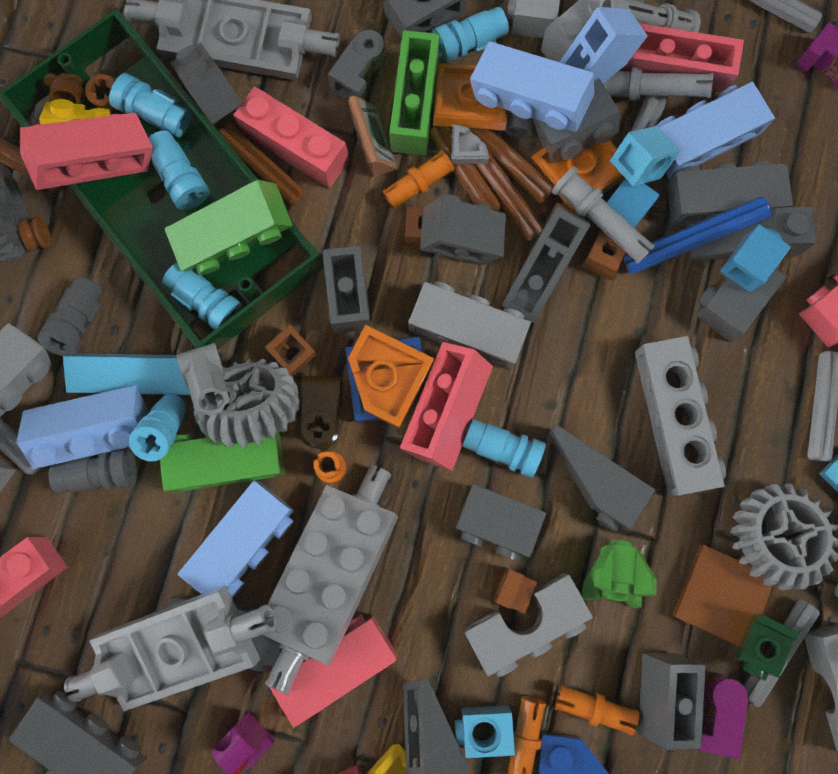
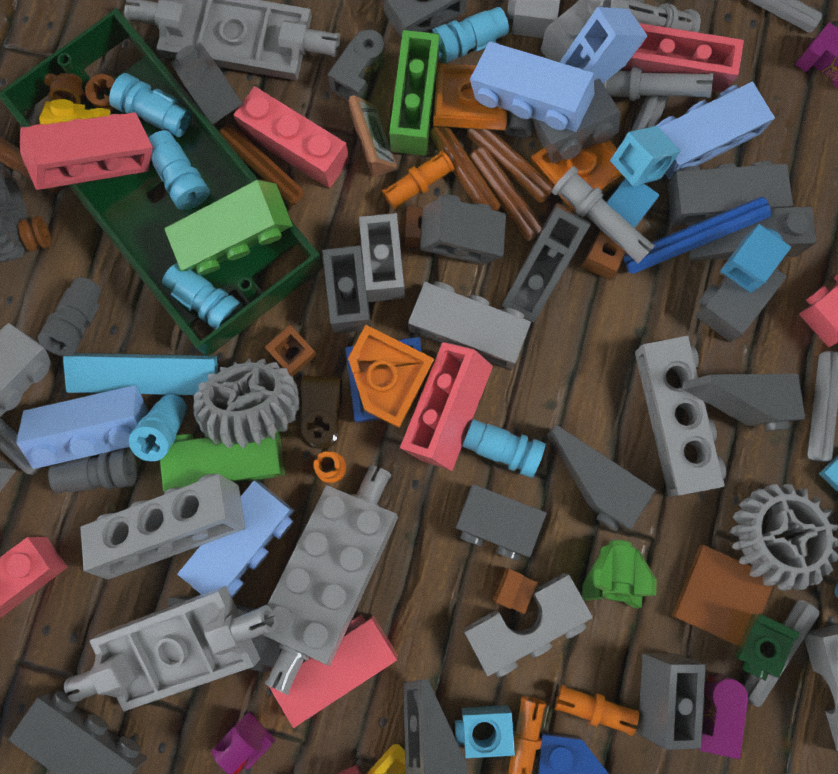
(162, 527): none -> light grey brick
(204, 377): light grey piece -> none
(382, 257): none -> light grey brick
(467, 147): light grey tile -> none
(752, 398): none -> dark grey slope

